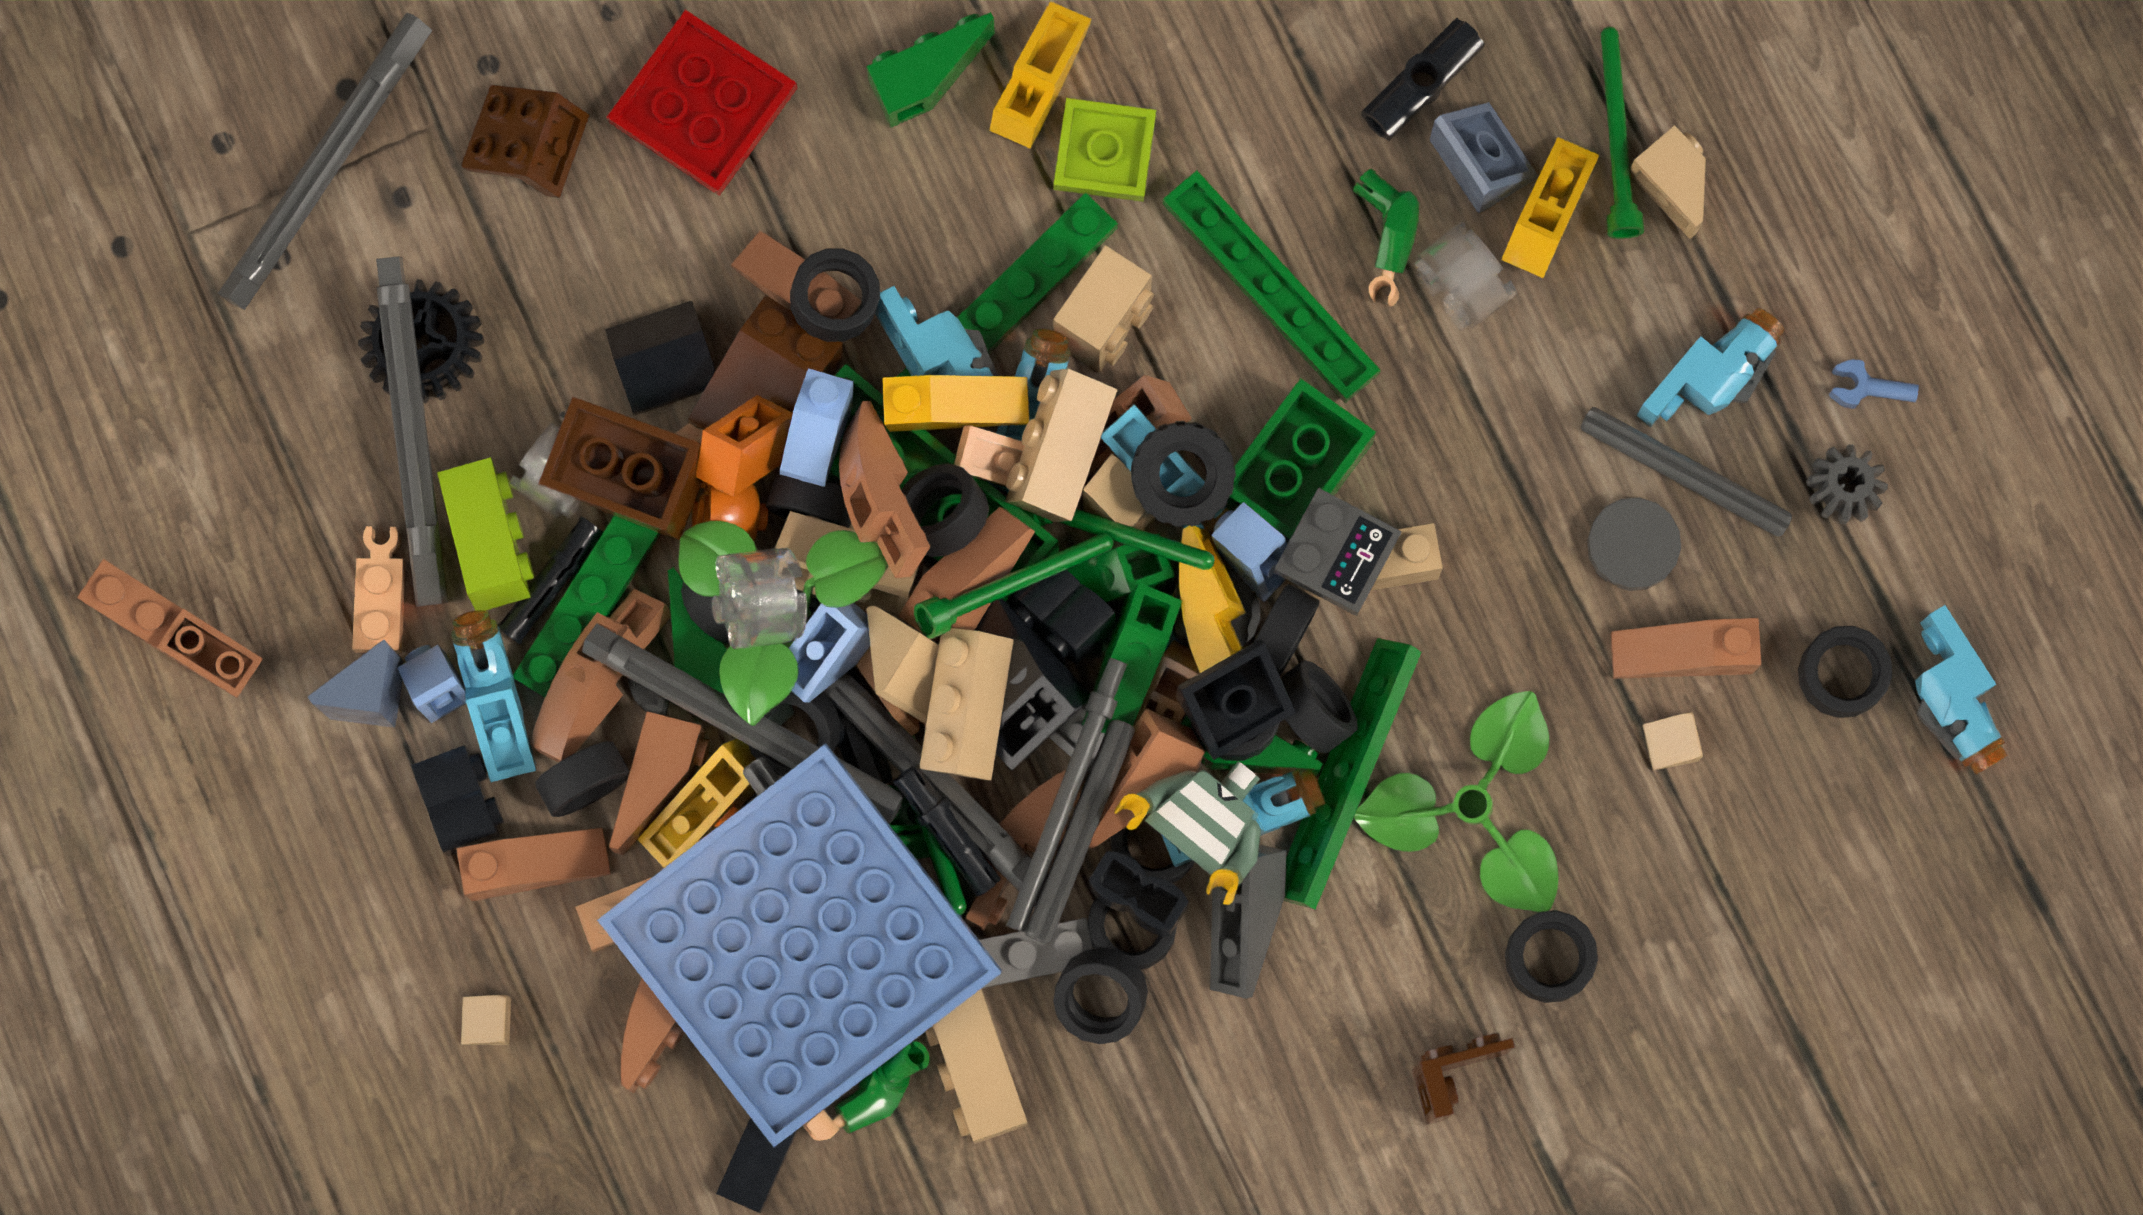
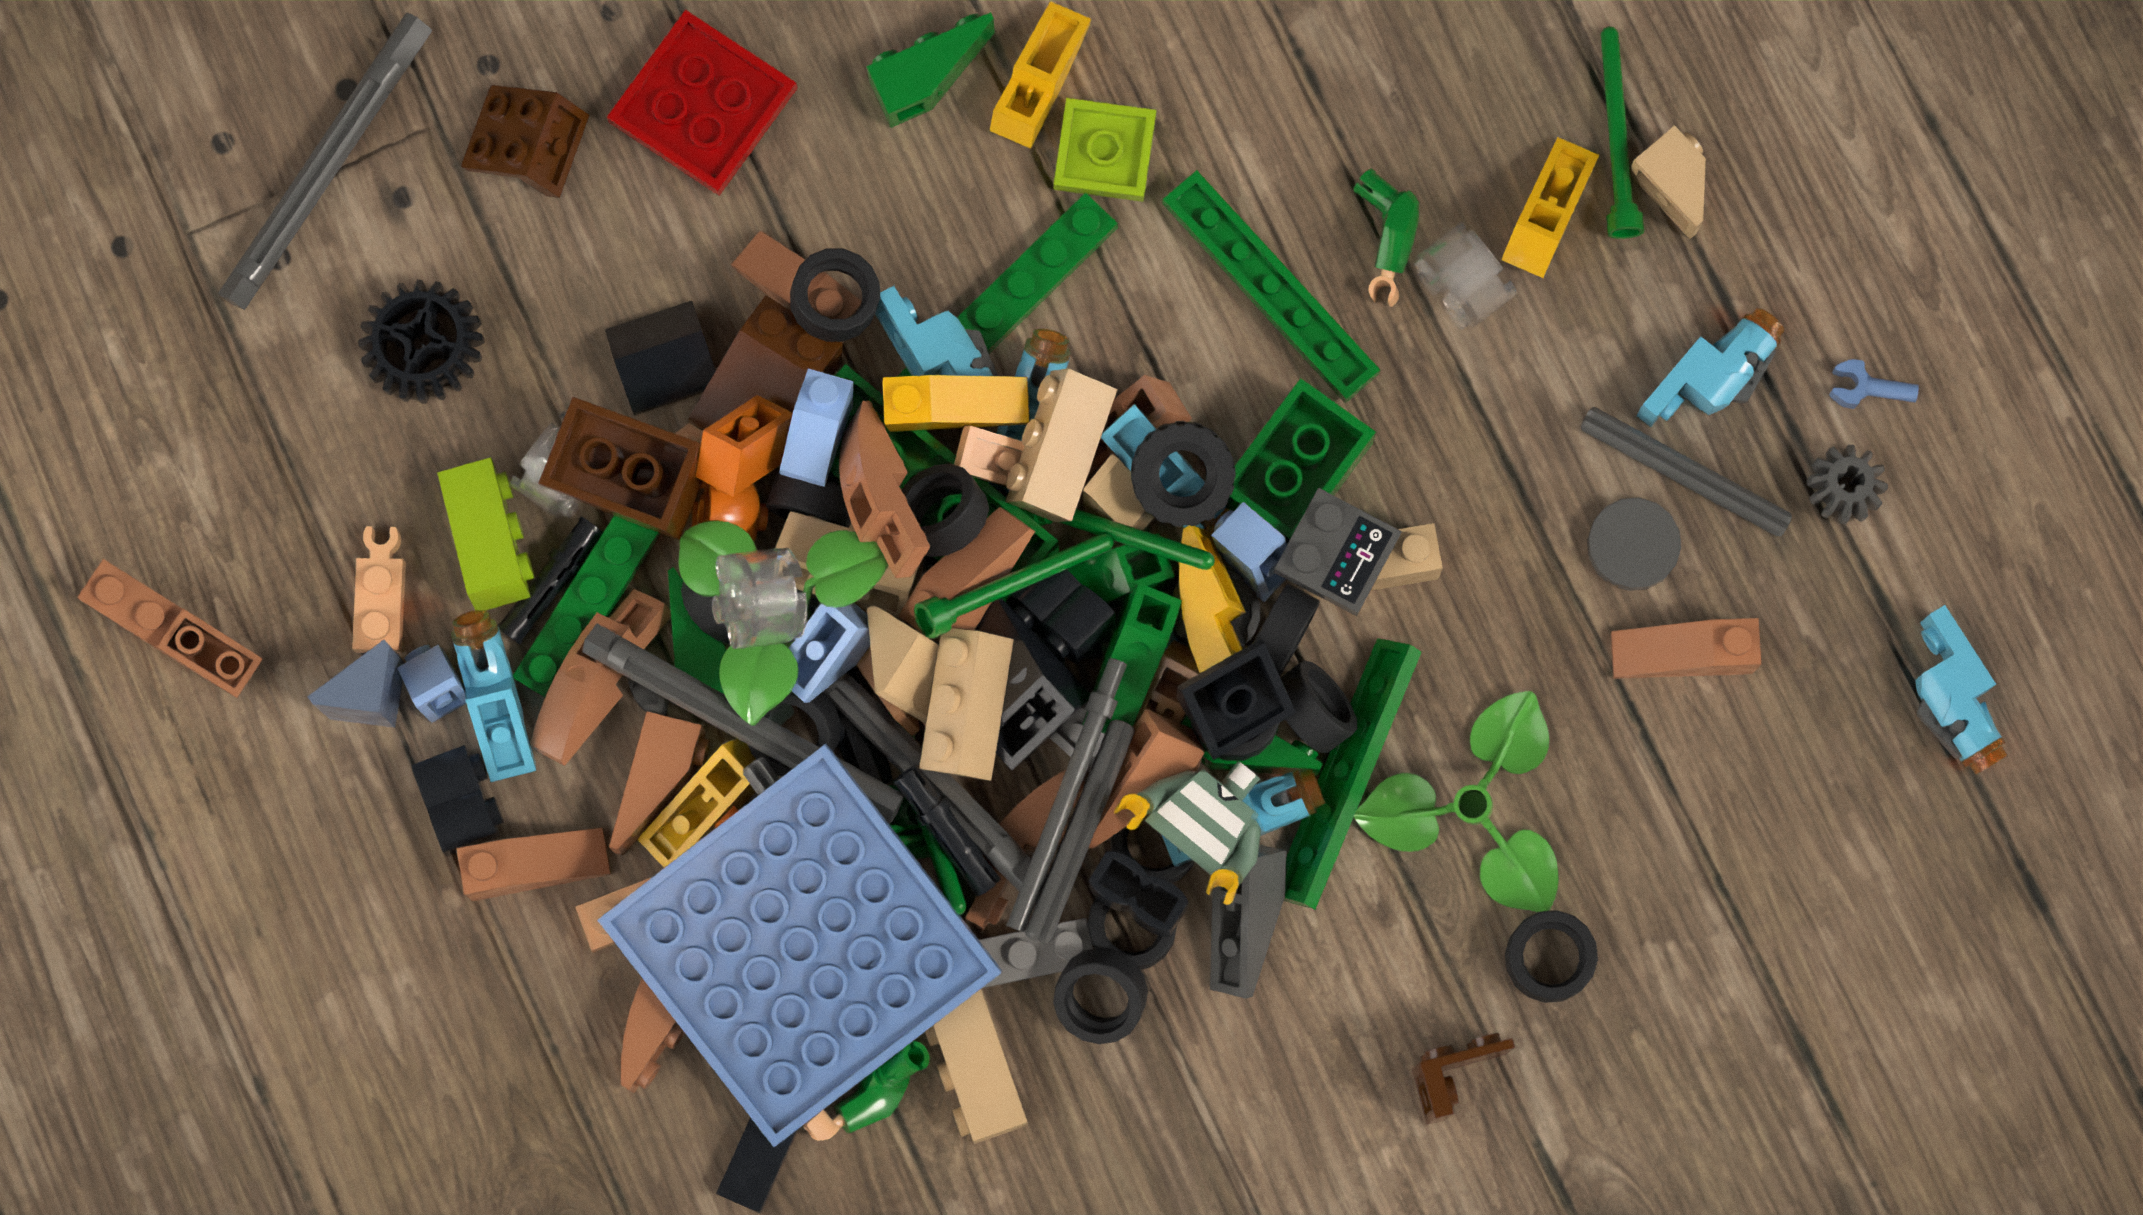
(410, 433): dark grey piece -> none
(486, 1020): tan slope -> none
(582, 778): black tyre -> none
(1104, 309): tan brick -> none
(1440, 60): black piece -> none
(1481, 155): sand blue slope -> none
(1673, 741): tan slope -> none
(1857, 638): black tyre -> none

